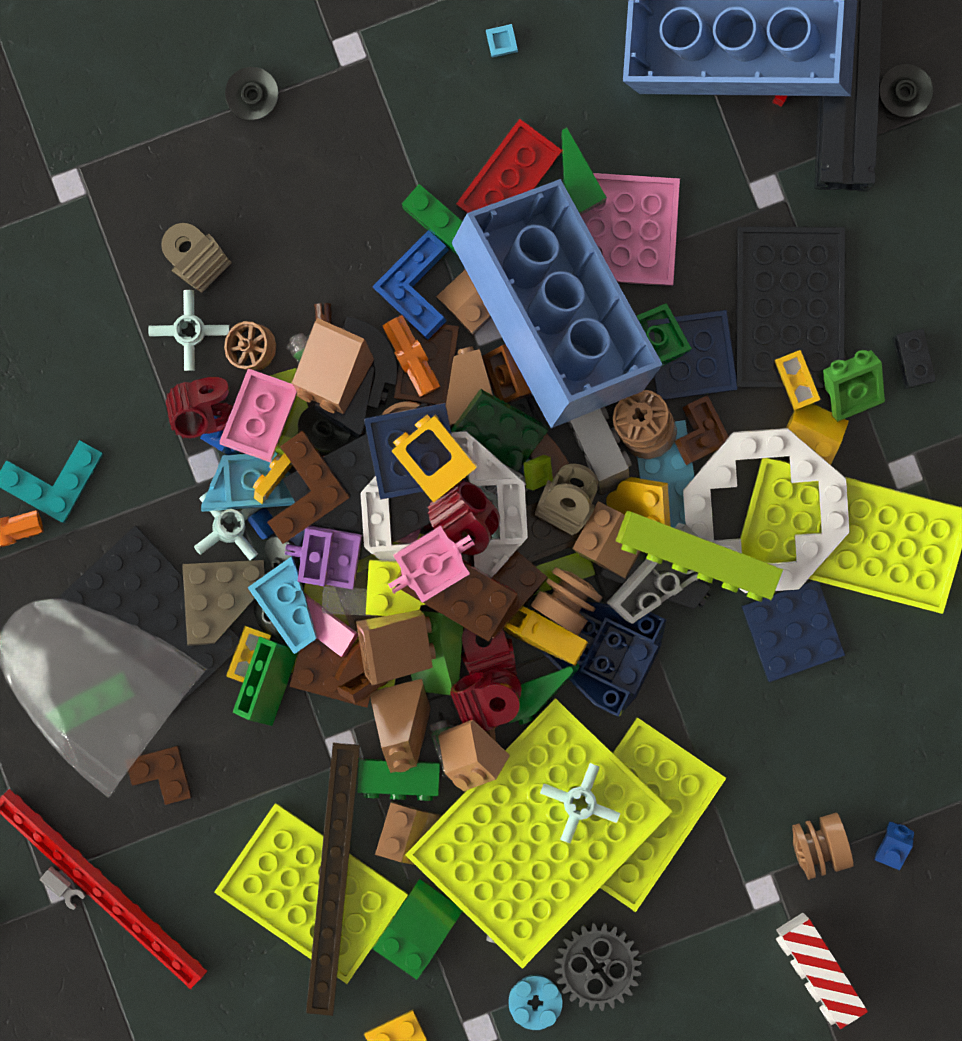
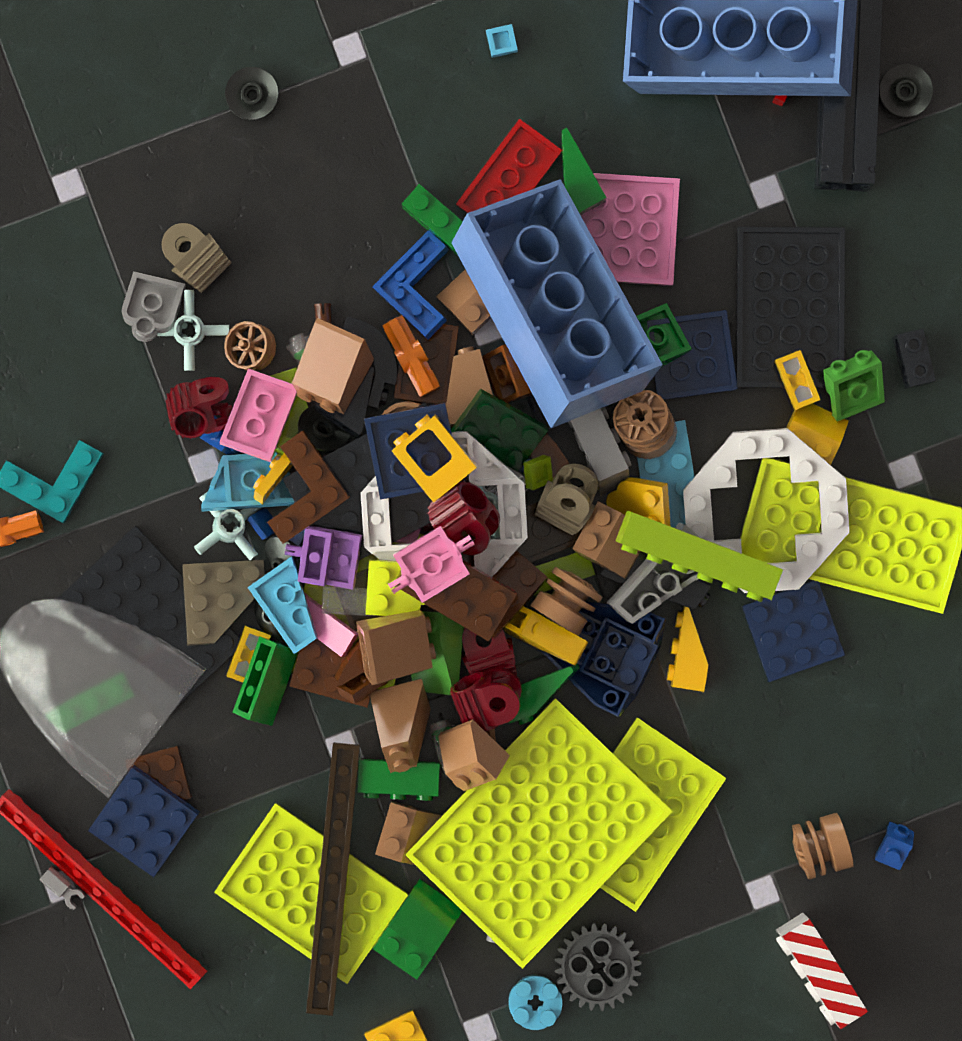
(144, 821): none -> dark blue plate
(151, 305): none -> light grey plate
(591, 808): light aqua bar -> none
(690, 662): none -> yellow slope
(707, 434): reddish brown plate -> none

